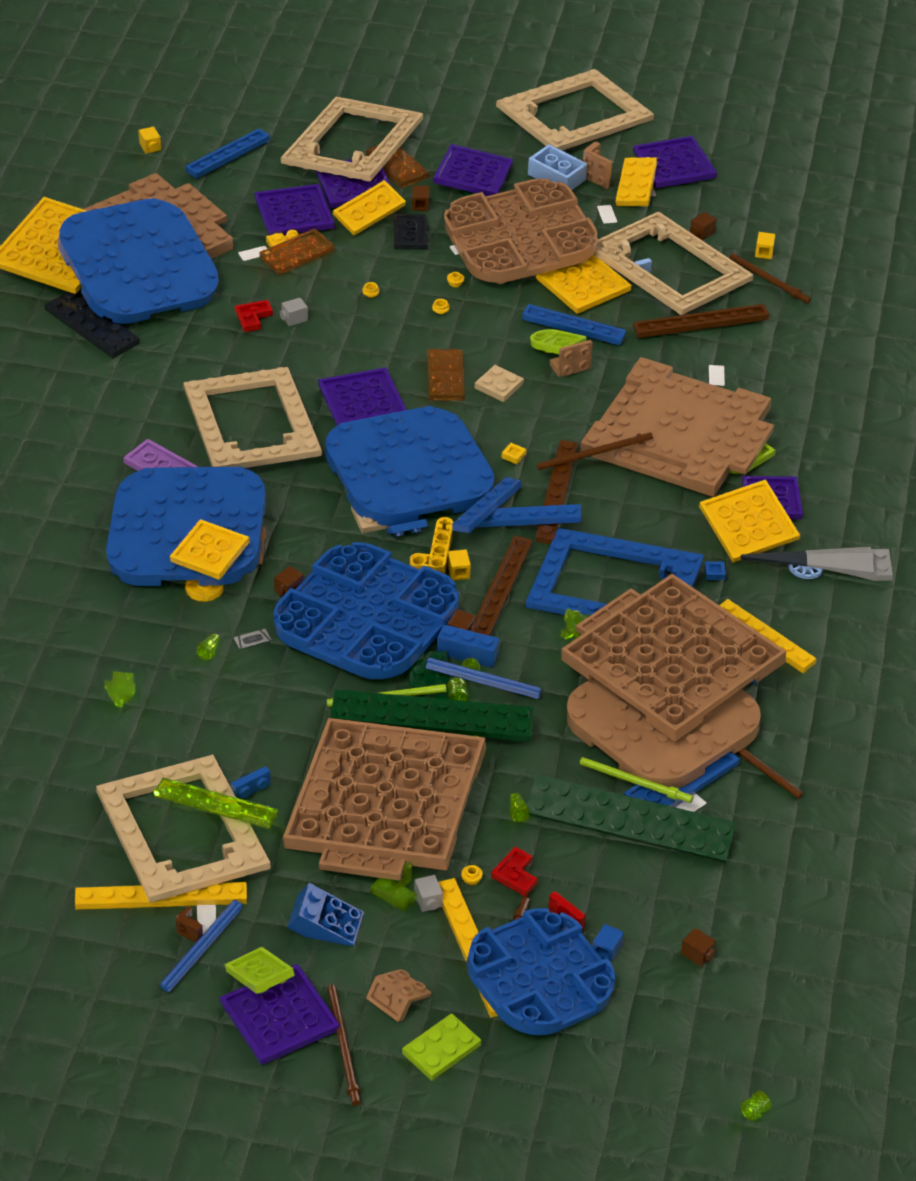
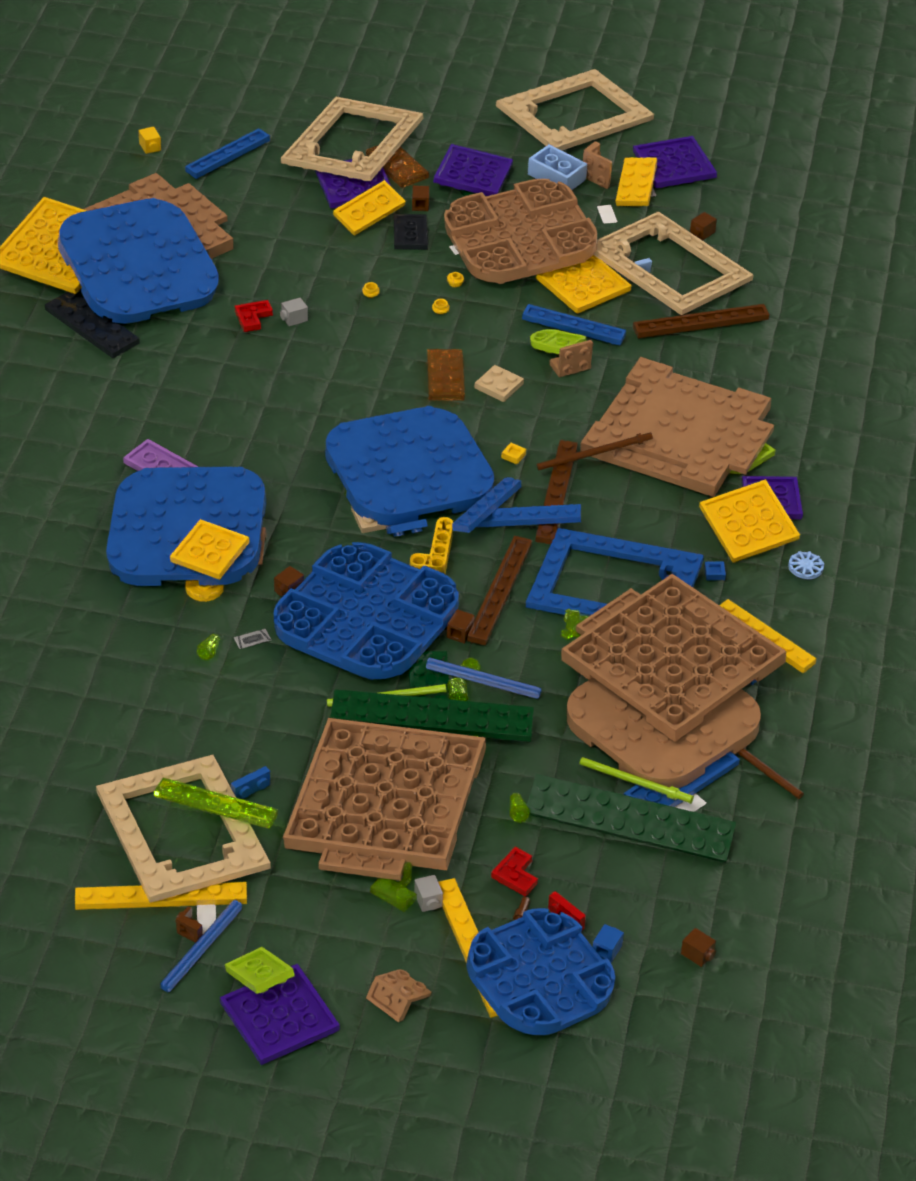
(121, 687): clear neon green piece -> none
(252, 253): white sticker -> none
(279, 237): yellow plate -> none
(294, 209): dark purple plate -> none
(296, 251): clear orange plate -> none
(297, 445): tan plate -> none
(325, 917): blue slope -> none
(353, 1089): reddish brown bar -> none
(360, 395): dark purple plate -> none
(441, 1046): lime plate -> none
(458, 565): yellow brick -> none
(468, 644): blue brick -> none
(471, 874): yellow plate -> none
(716, 375): white sticker -> none
(756, 1105): clear neon green wheel -> none
(765, 245): yellow brick -> none
(794, 292): reddish brown bar -> none
(857, 561): light grey plate -> none

